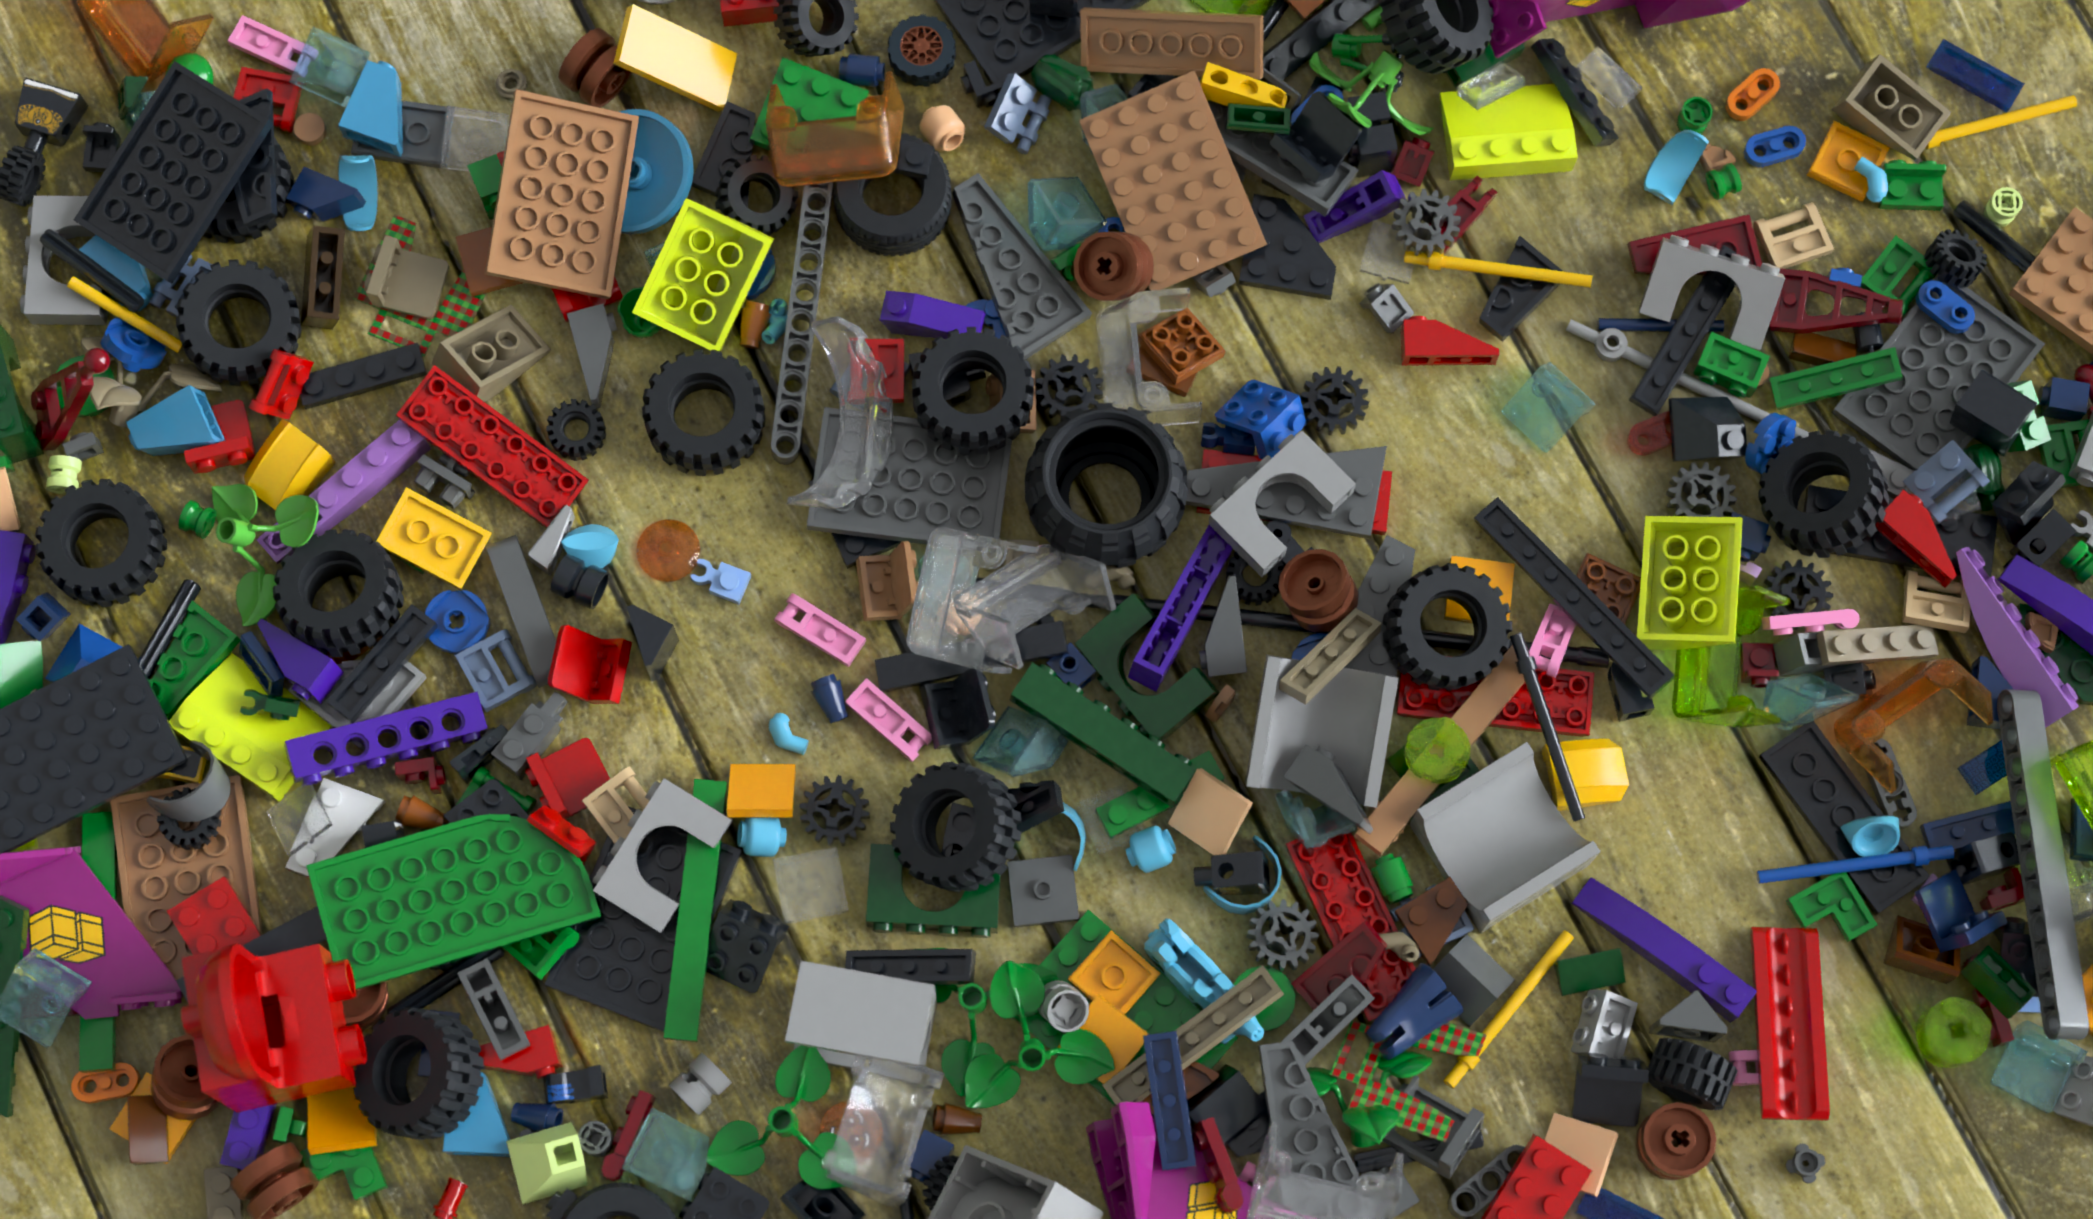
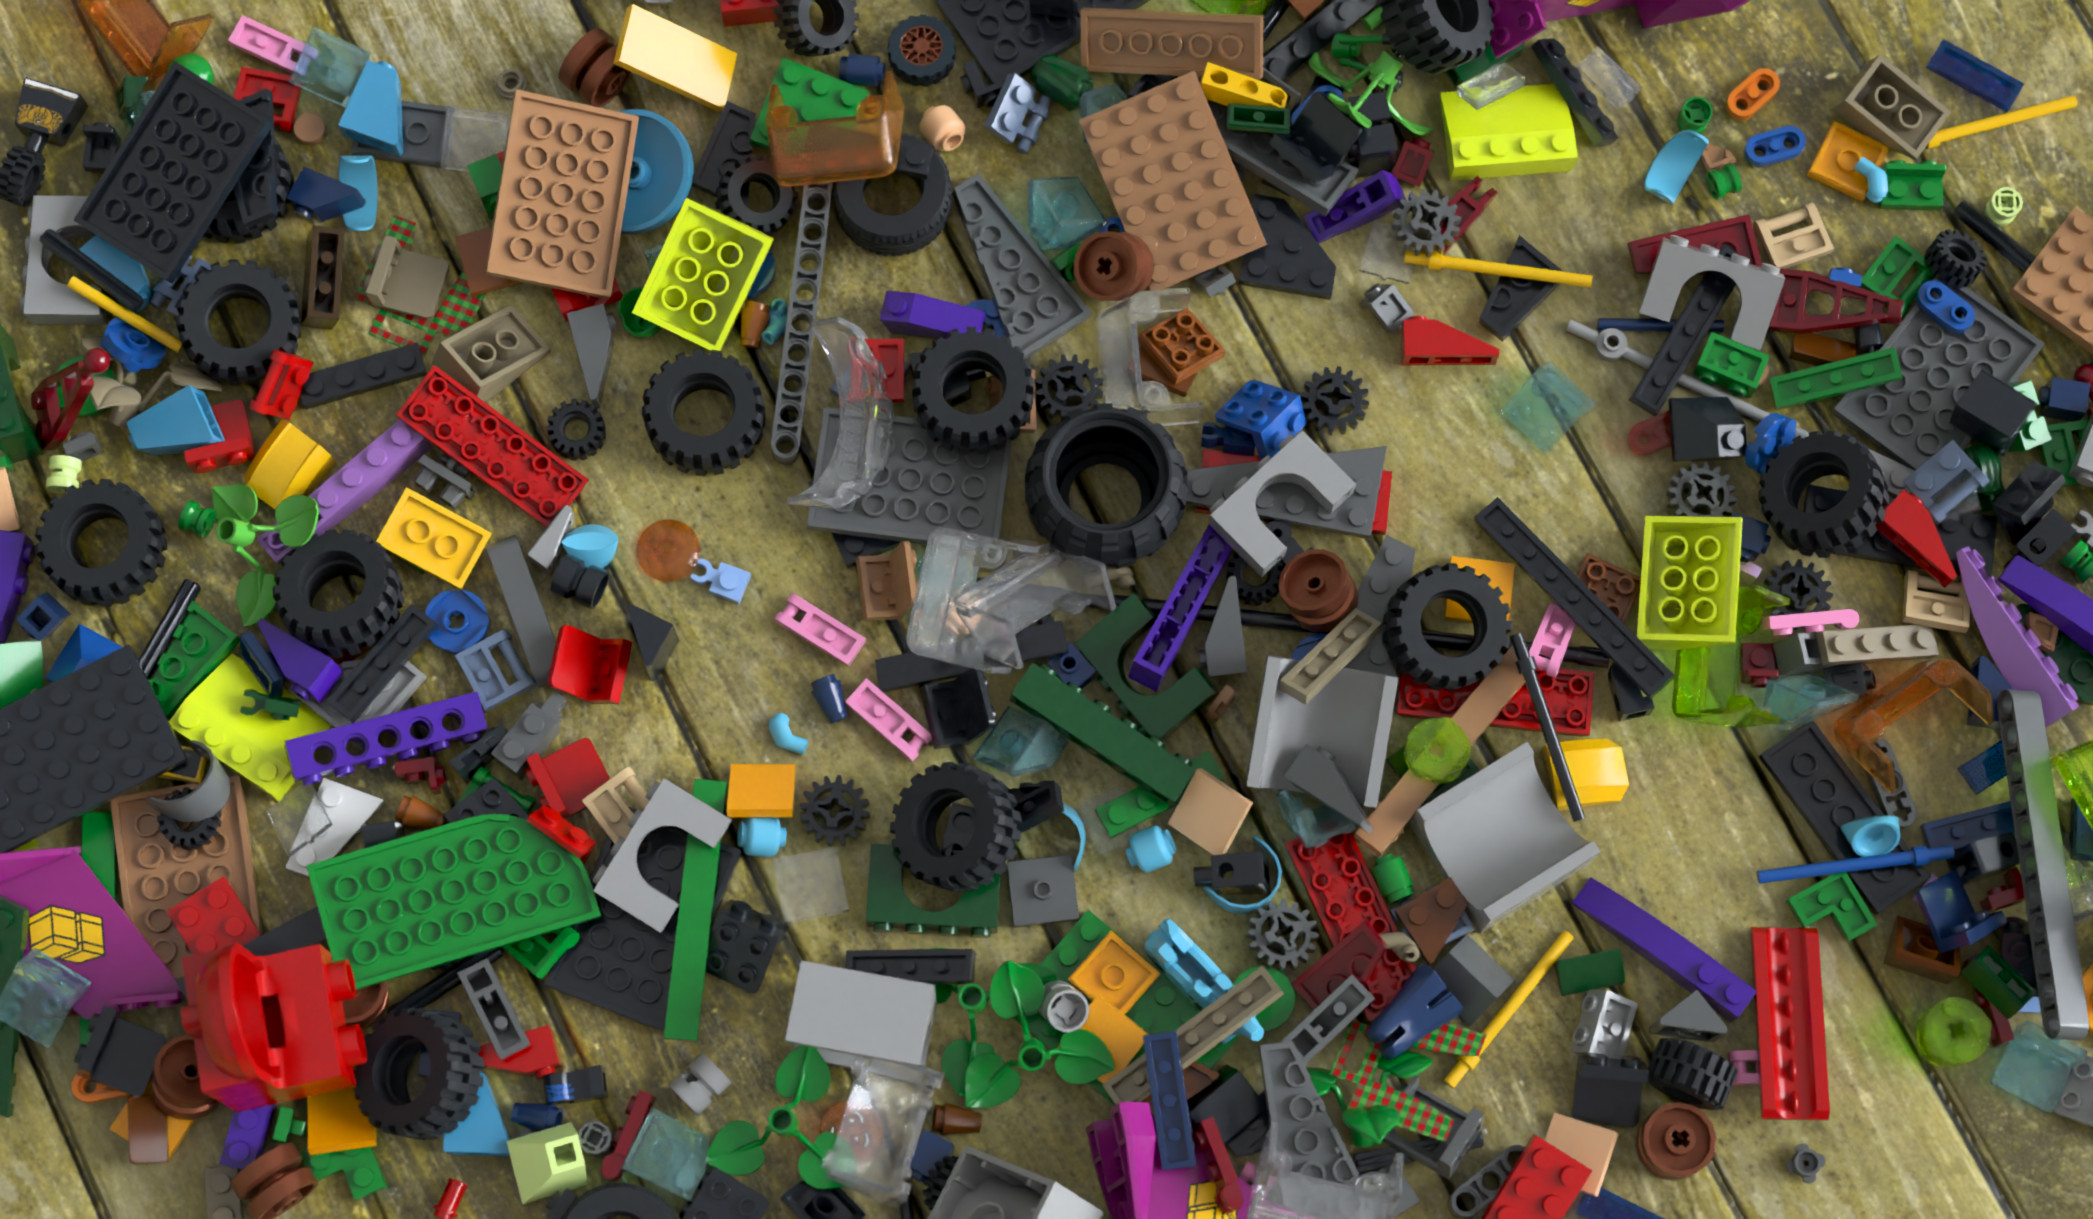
(119, 1053): none -> black bracket

